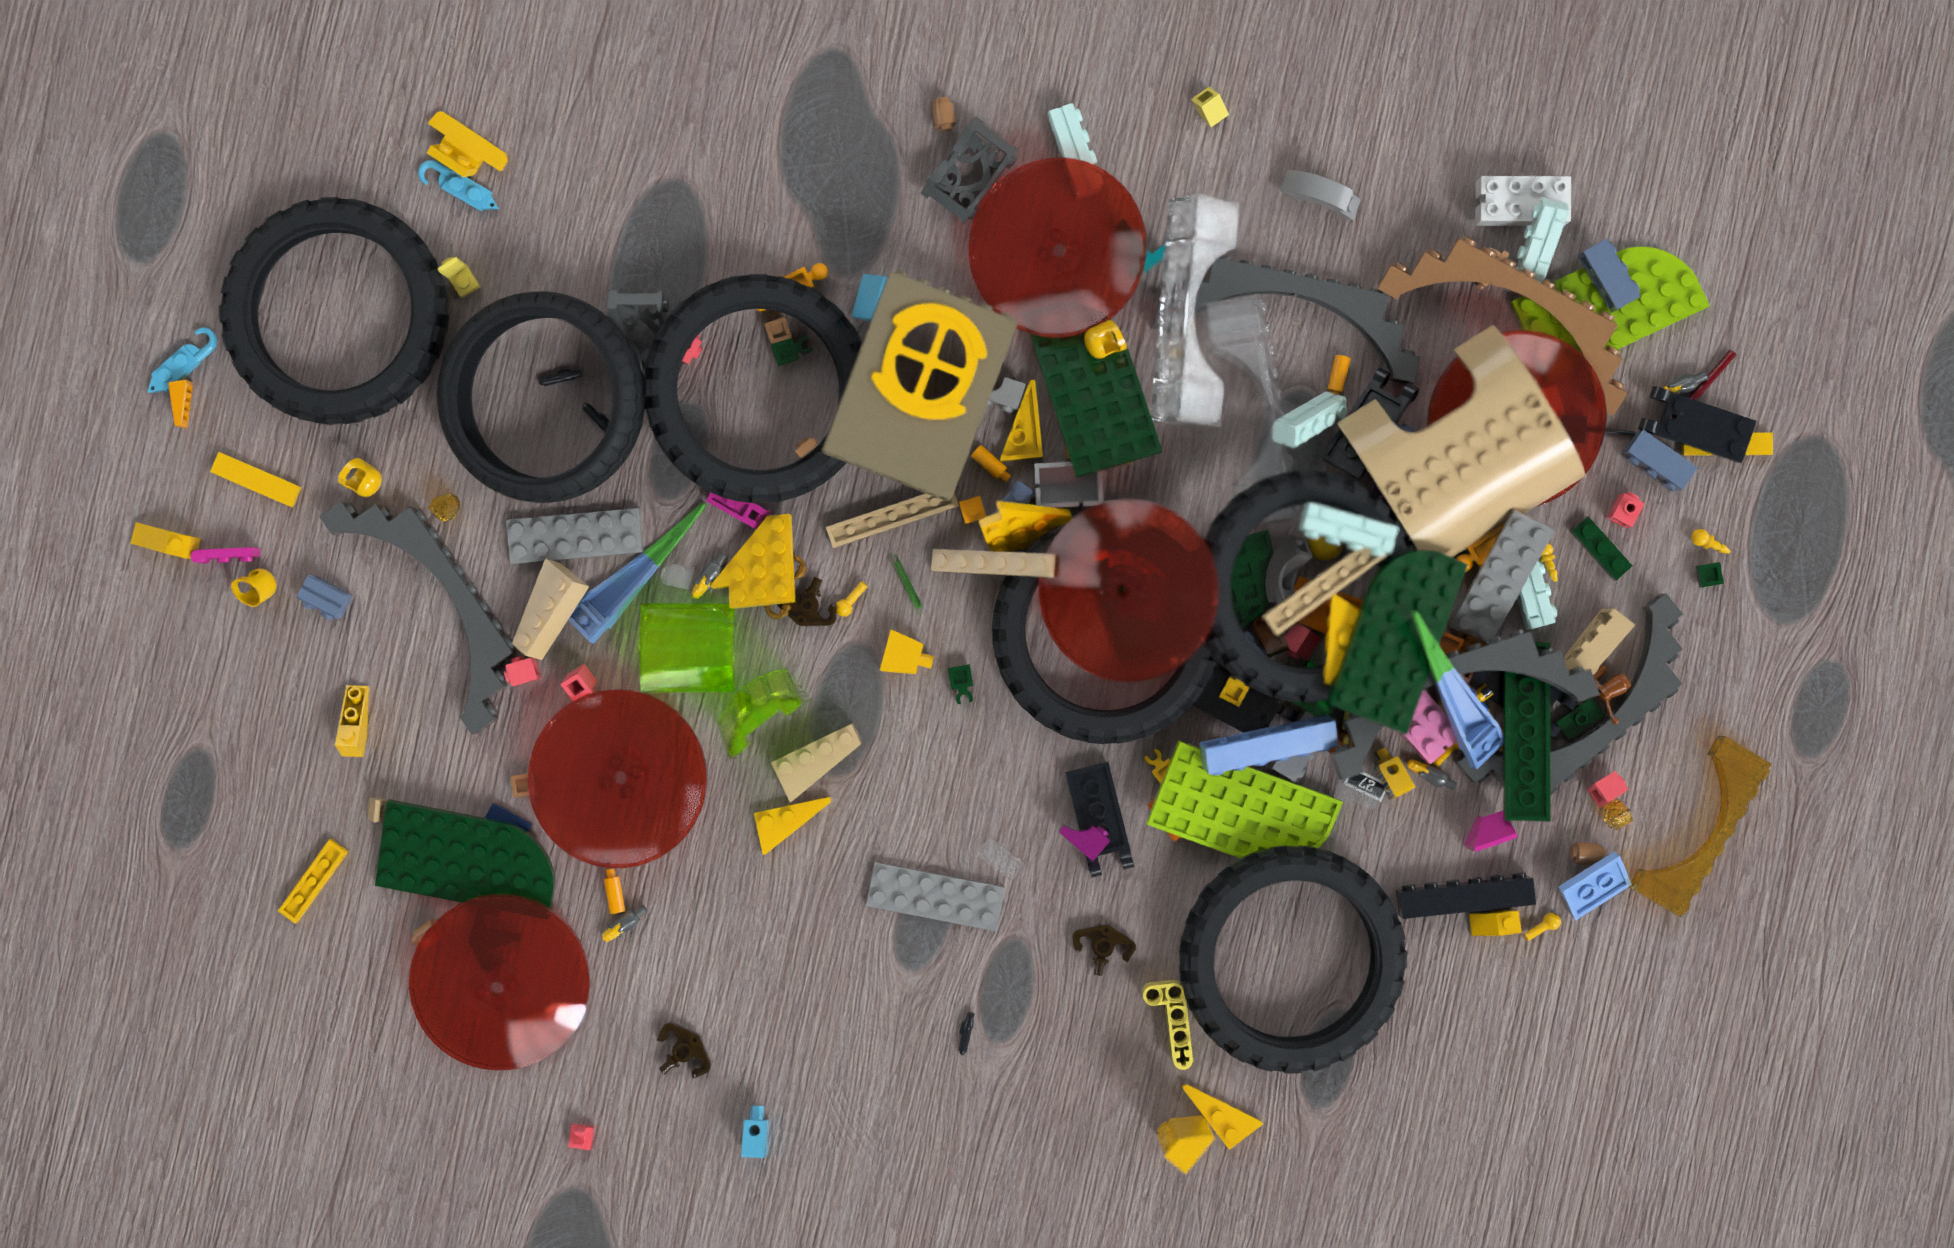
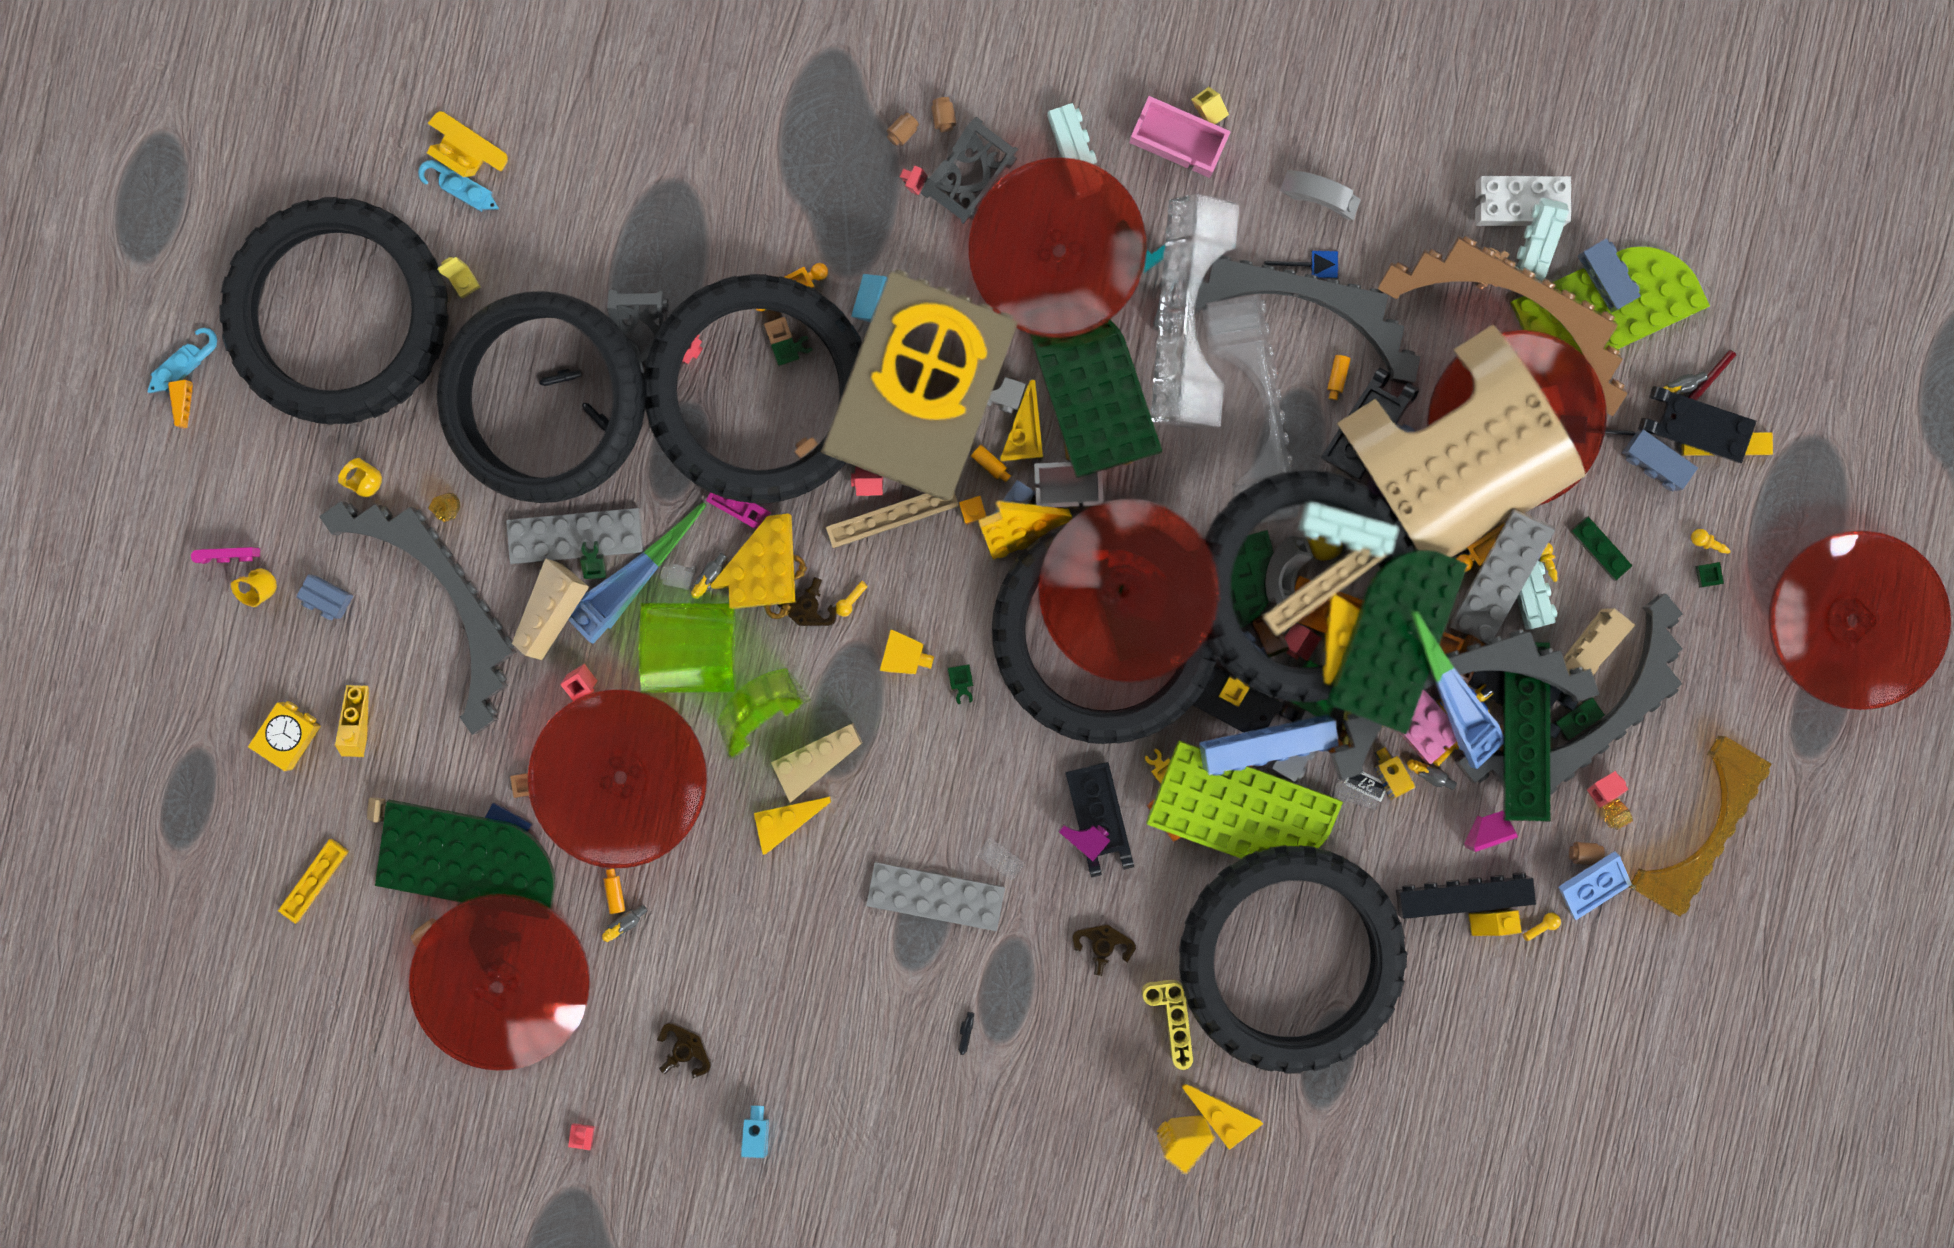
(164, 540): yellow slope -> none
(255, 479): yellow tile -> none
(284, 735): none -> yellow brick
(522, 671): coral brick -> none
(592, 564): none -> dark green plate
(866, 482): none -> coral brick
(902, 129): none -> medium nougat brick
(907, 585): bright green piece -> none
(914, 179): none -> coral tile
(993, 563): tan plate -> none
(1101, 341): yellow helmet -> none
(1179, 136): none -> bright pink piece
(1309, 419): light aqua brick -> none
(1322, 264): none -> piece
(1614, 687): dark orange piece -> none
(1625, 510): coral brick -> none
(1898, 612): none -> clear red dish

